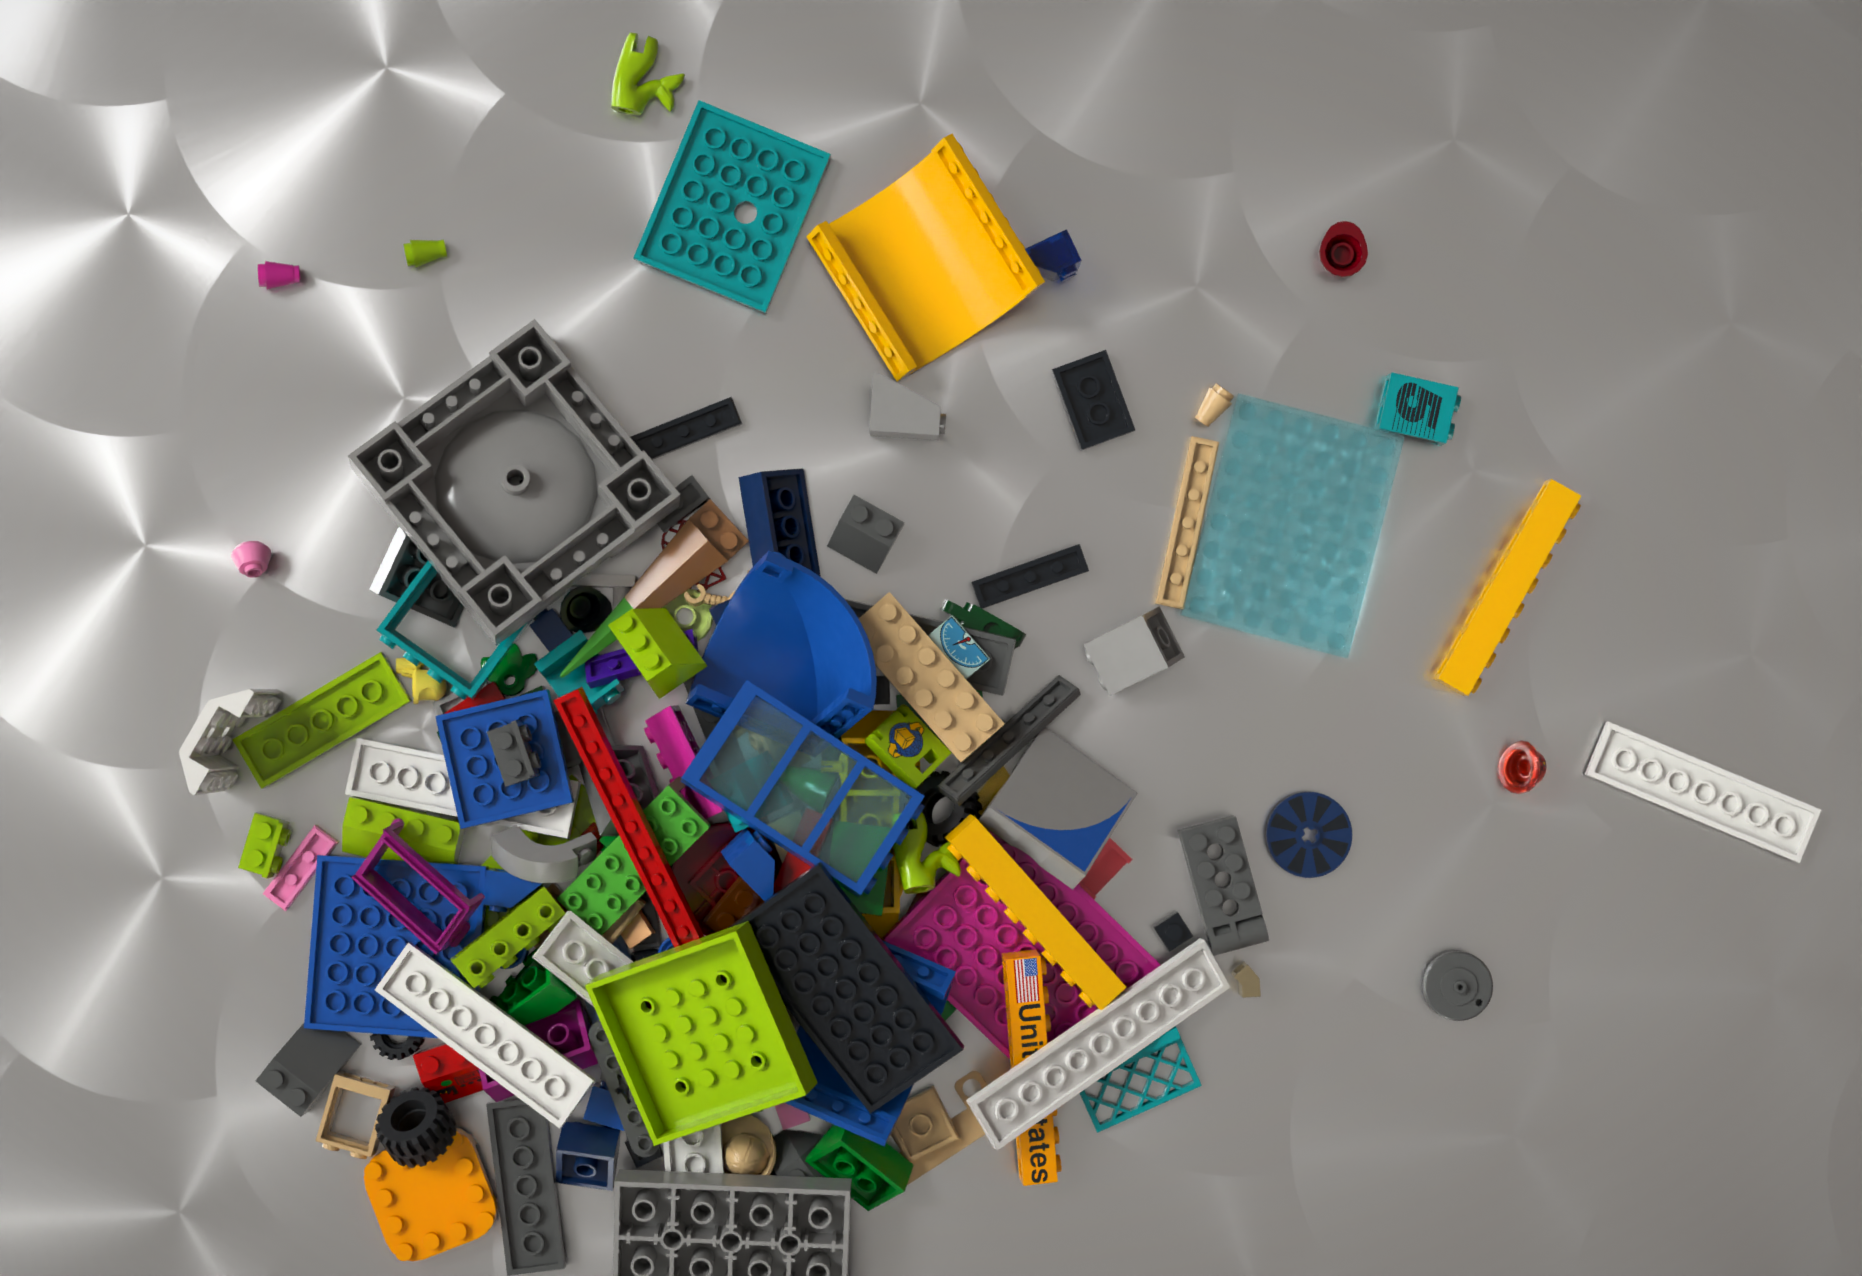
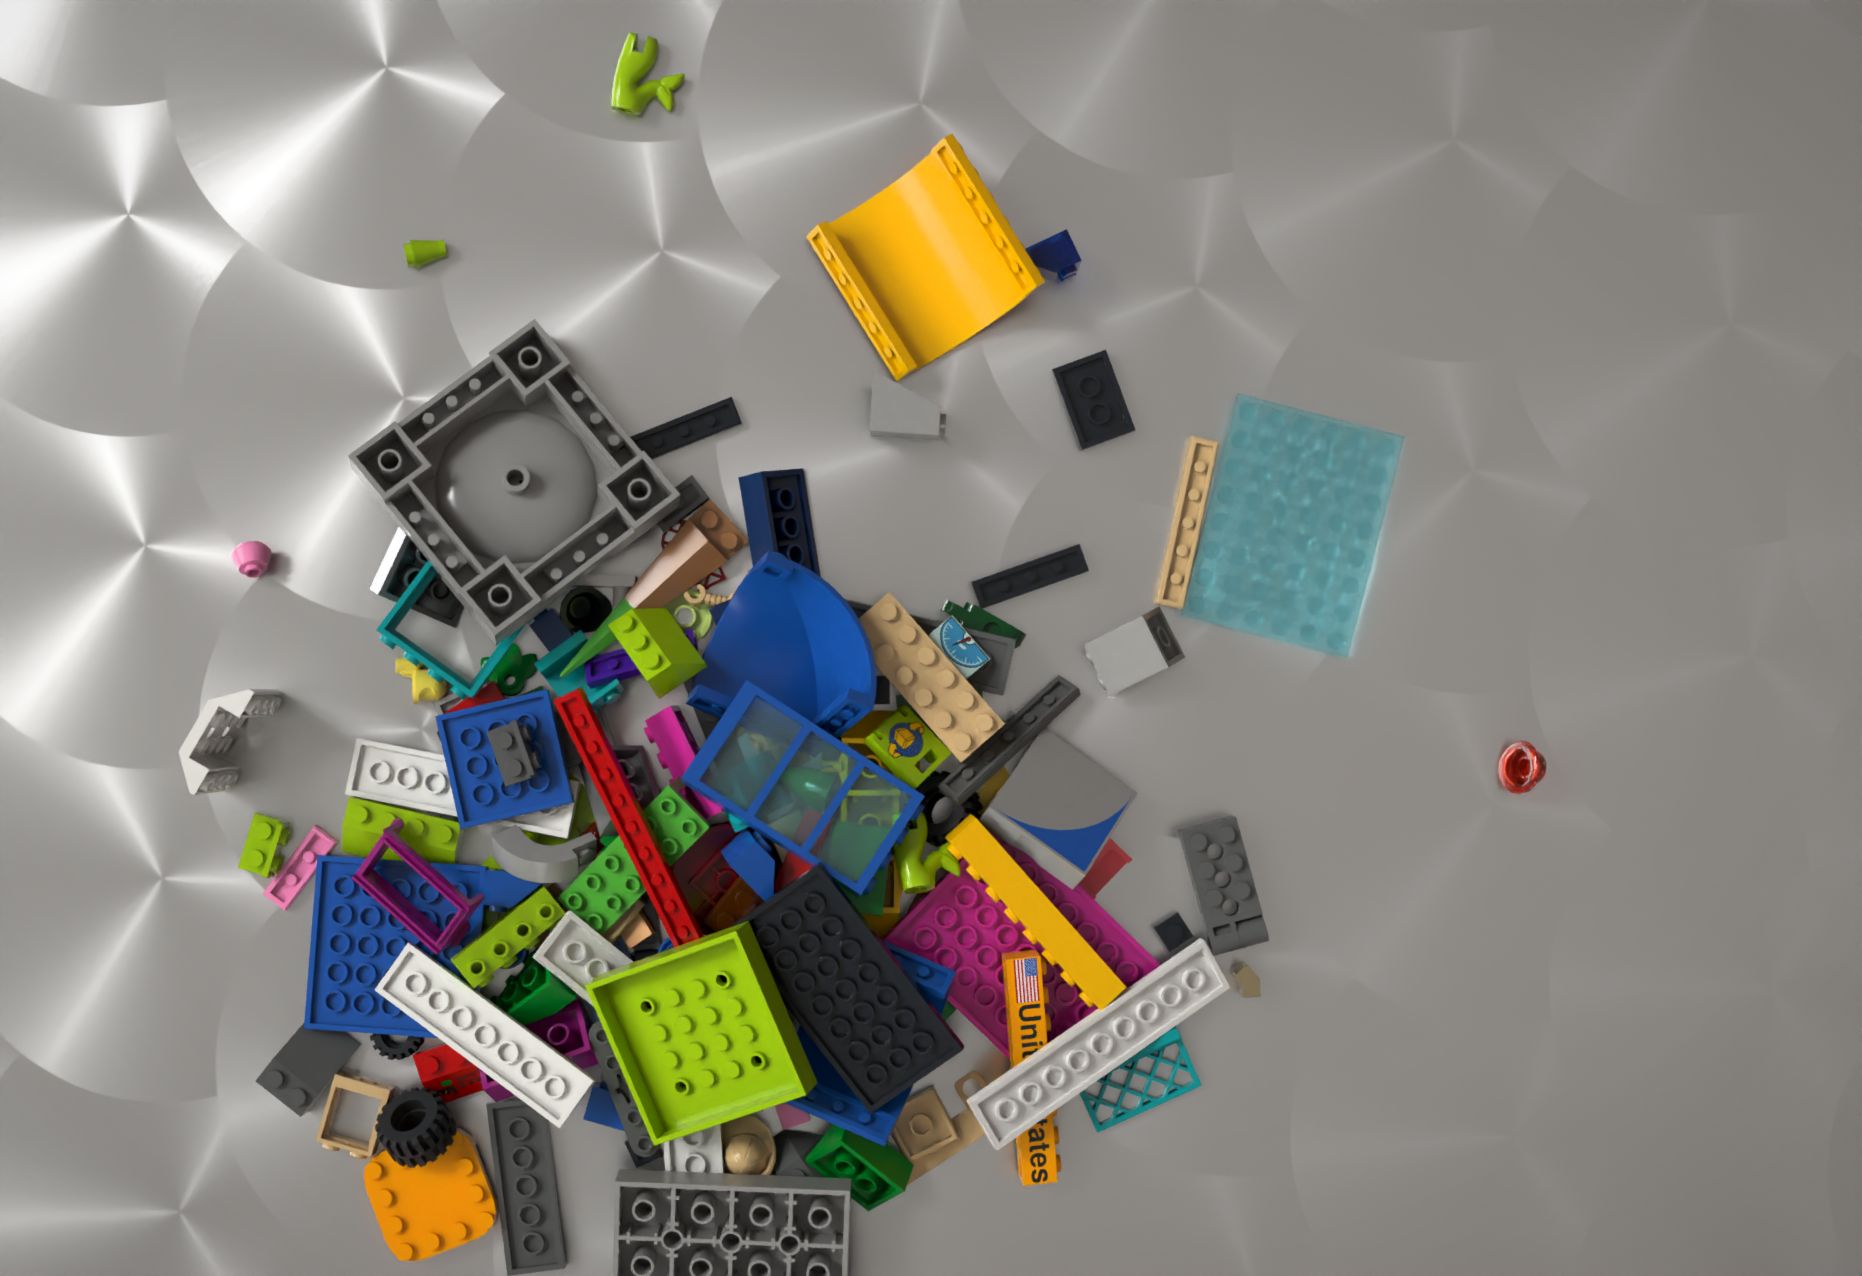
(277, 274): dark pink cone -> none
(322, 720): lime plate -> none
(587, 1155): dark blue slope -> none
(714, 171): teal plate -> none
(865, 534): dark grey slope -> none
(1214, 404): tan cone -> none
(1287, 828): dark blue piece -> none
(1343, 249): dark red piece -> none
(1418, 408): teal panel -> none
(1457, 985): dark grey wheel -> none
(1507, 588): yellow brick -> none
(1702, 792): white plate -> none

